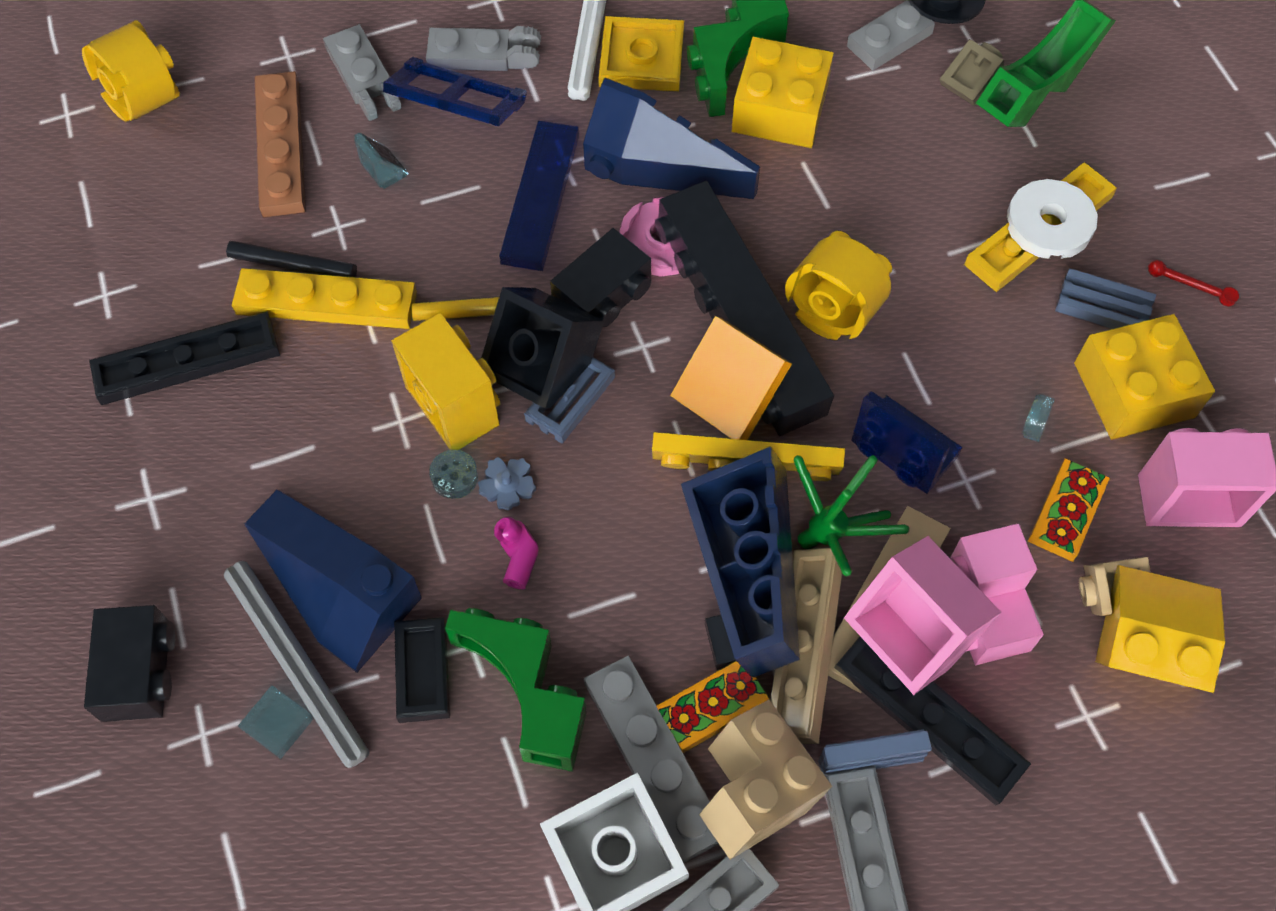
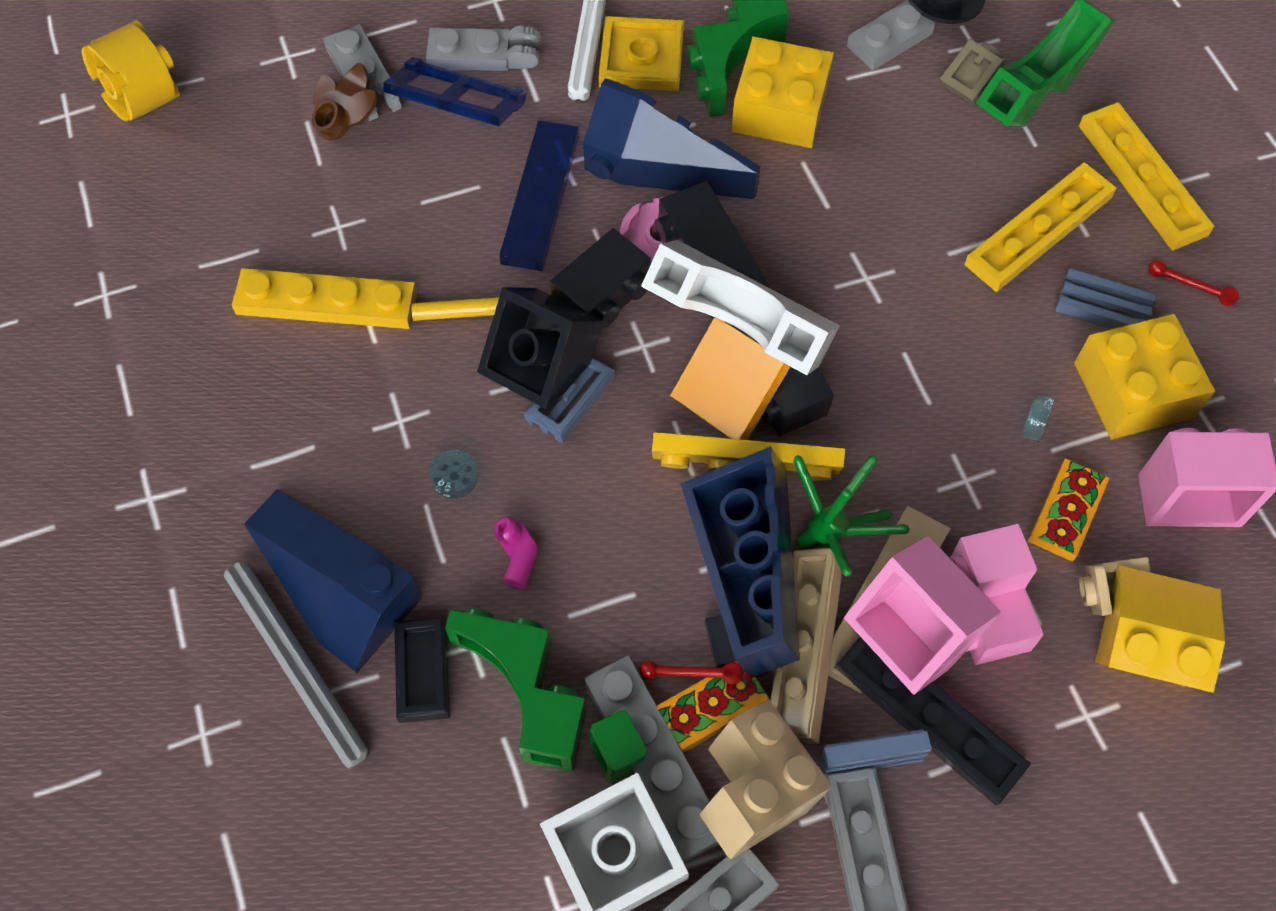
(129, 663): black brick -> none
(183, 358): black tile -> none
(276, 722): clear light blue tile -> none
(279, 144): nougat plate -> none
(289, 260): black bar -> none
(342, 102): none -> reddish brown plate
(379, 161): clear light blue slope -> none
(448, 381): yellow brick -> none
(507, 483): sand blue plant -> none
(616, 746): none -> green slope
(731, 672): none -> red hinge
(776, 322): none -> white arch
(839, 286): yellow brick -> none
(903, 442): clear blue bracket -> none
(1058, 199): white tile -> none
(1146, 176): none -> yellow plate

